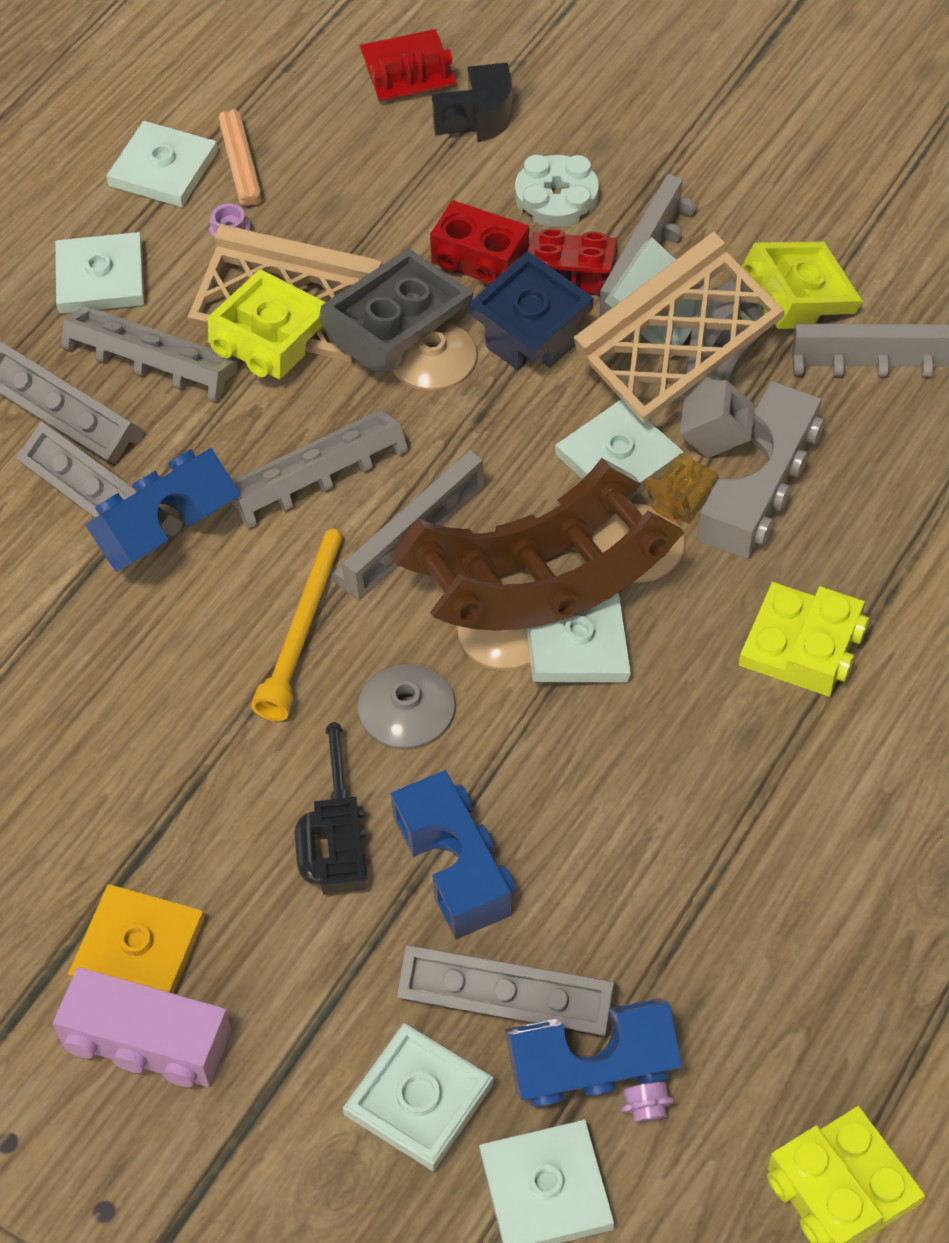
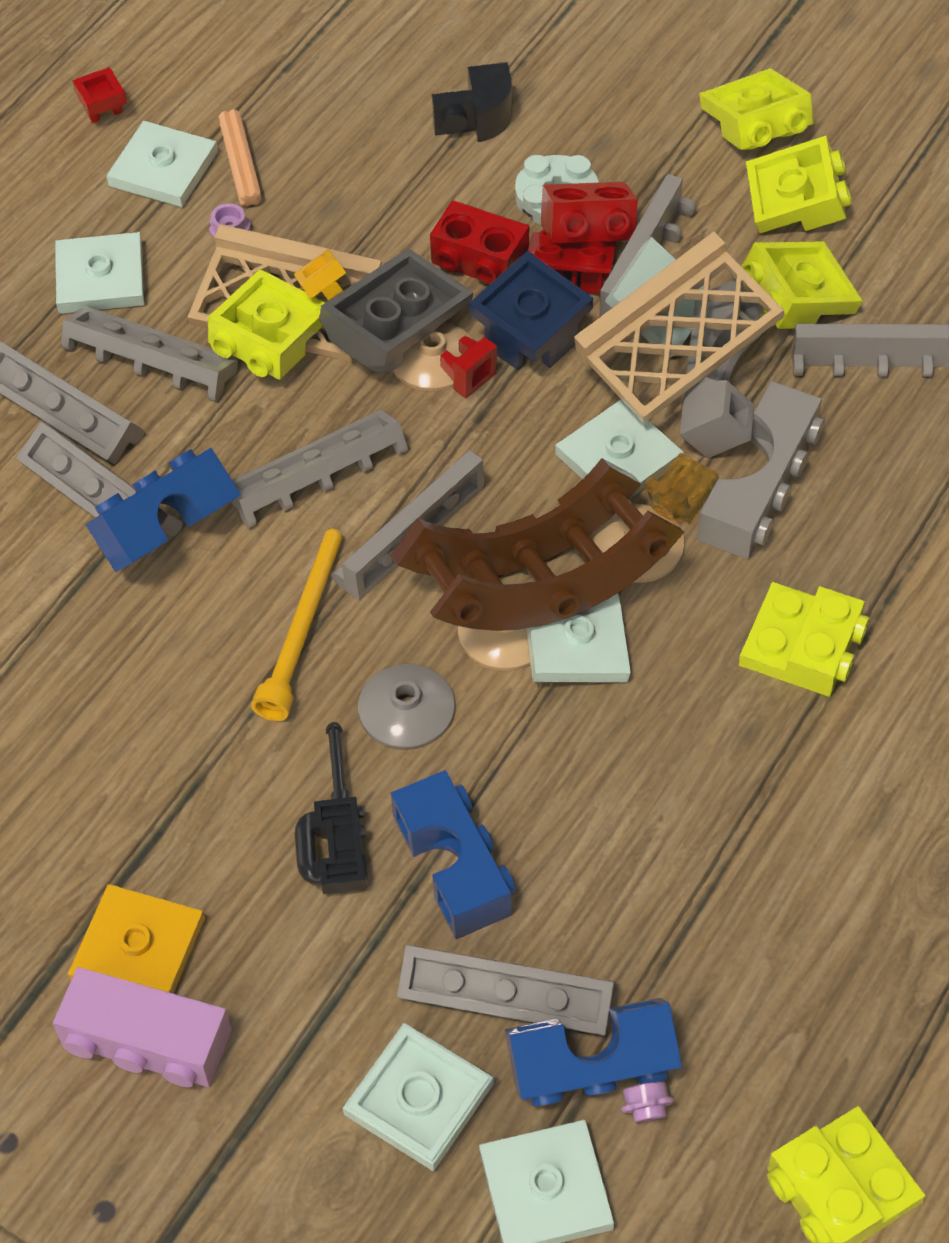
(100, 93): none -> red tile
(321, 276): none -> yellow tile
(408, 64): red hinge -> none
(471, 368): none -> red tile
(588, 212): none -> red brick
(759, 109): none -> neon yellow plate
(799, 186): none -> neon yellow plate

